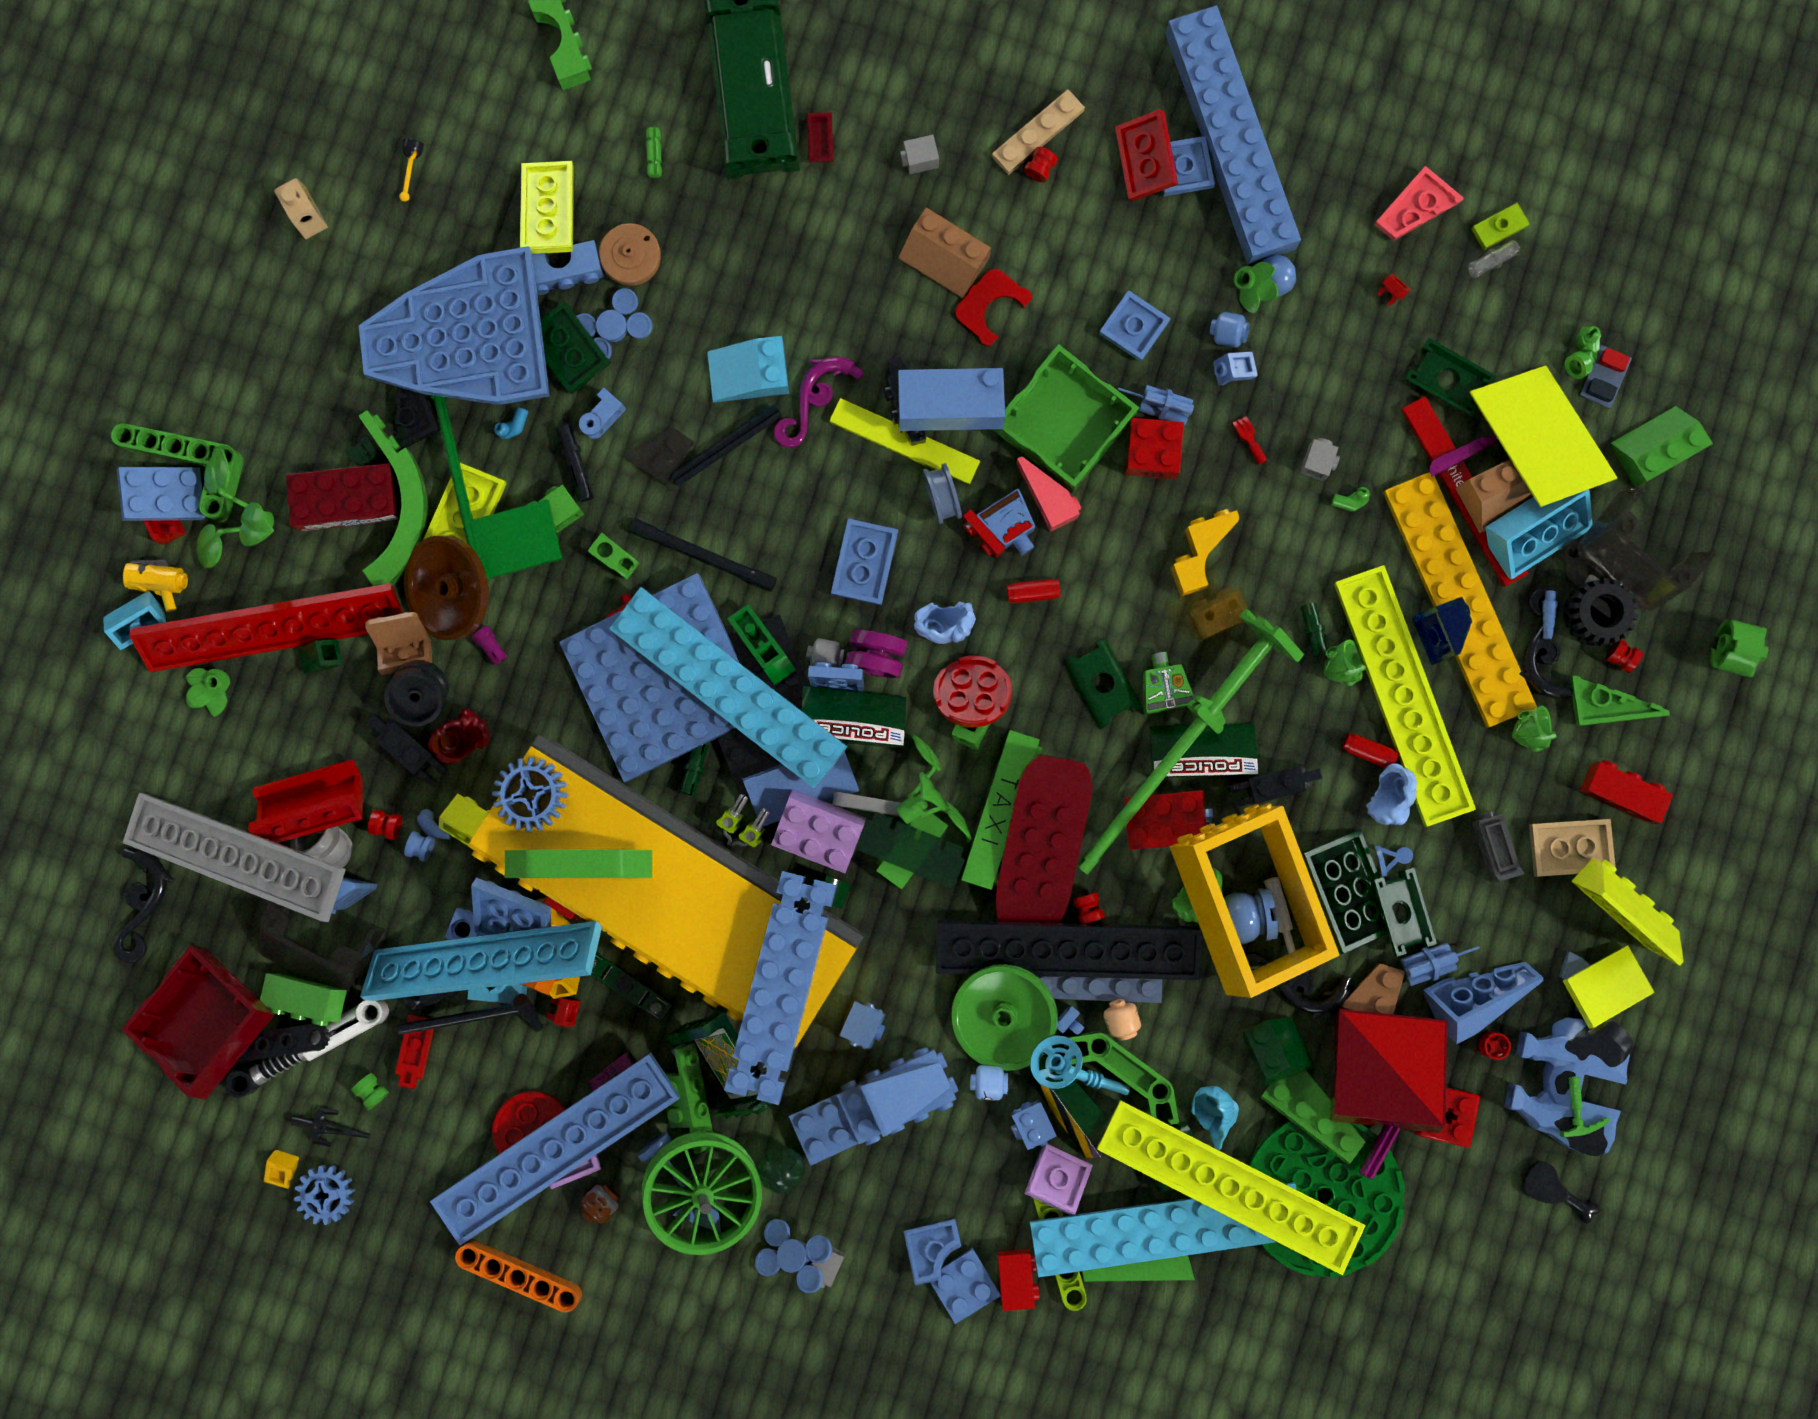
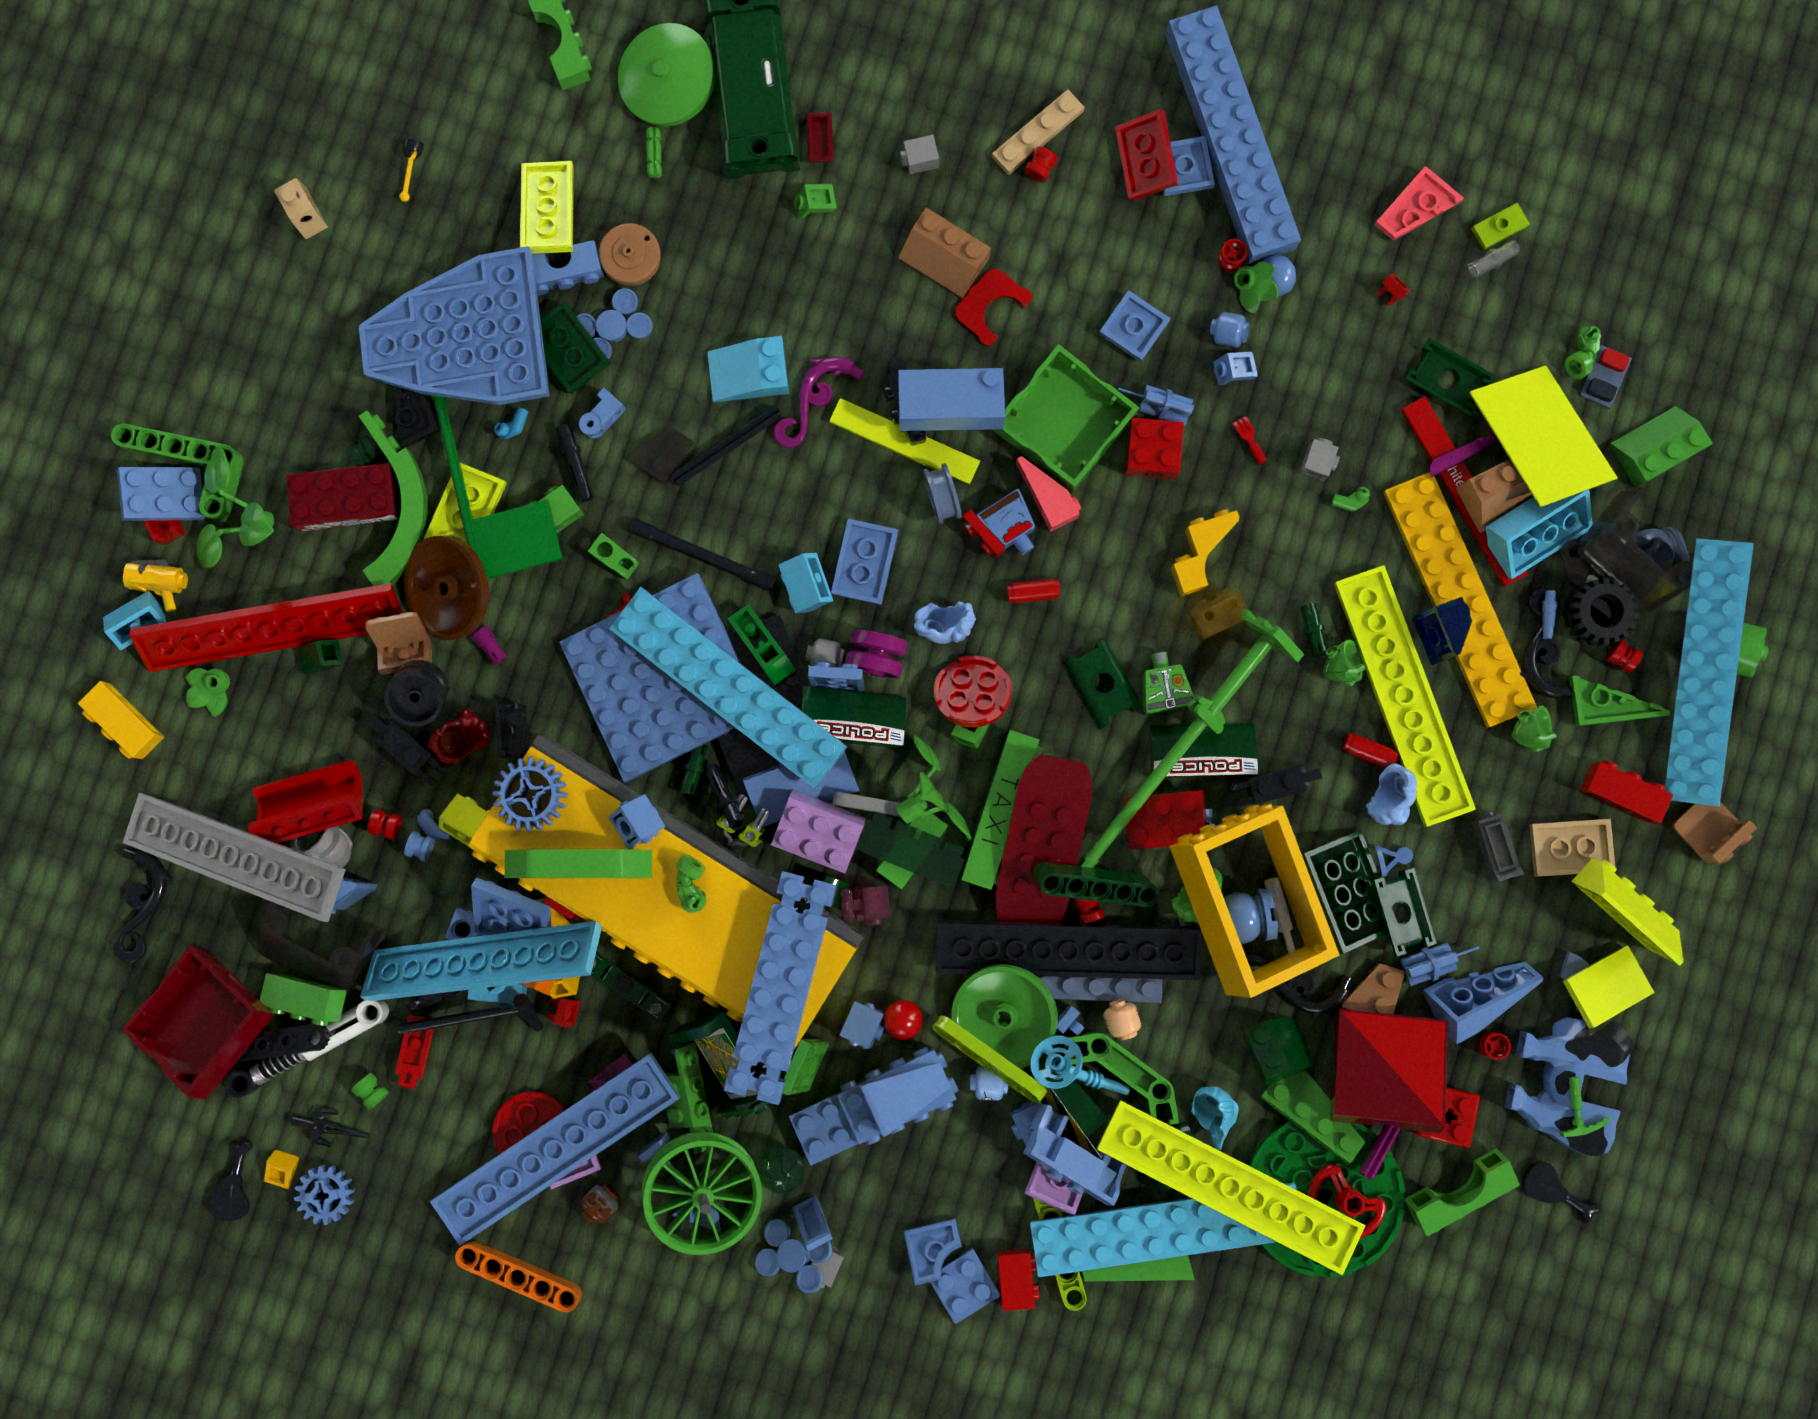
(120, 721): none -> yellow brick
(228, 1198): none -> black piece
(511, 730): none -> black hinge
(637, 821): none -> medium blue head
(667, 74): none -> bright green dish
(690, 894): none -> bright green arm
(727, 804): none -> black pin
(805, 583): none -> medium azure brick
(805, 1065): none -> bright green tile
(812, 1223): none -> medium blue tile
(815, 199): none -> bright green bracket
(870, 904): none -> clear pink brick
(903, 1020): none -> red hair
(989, 1059): none -> lime beam
(1070, 1162): none -> medium blue bracket
(1086, 878): none -> dark green beam
(1235, 250): none -> red wheel
(1347, 1198): none -> red piece
(1490, 1179): none -> bright green arch
(1662, 544): none -> sand blue hair
(1708, 671): none -> medium azure plate
(1713, 832): none -> medium nougat bracket

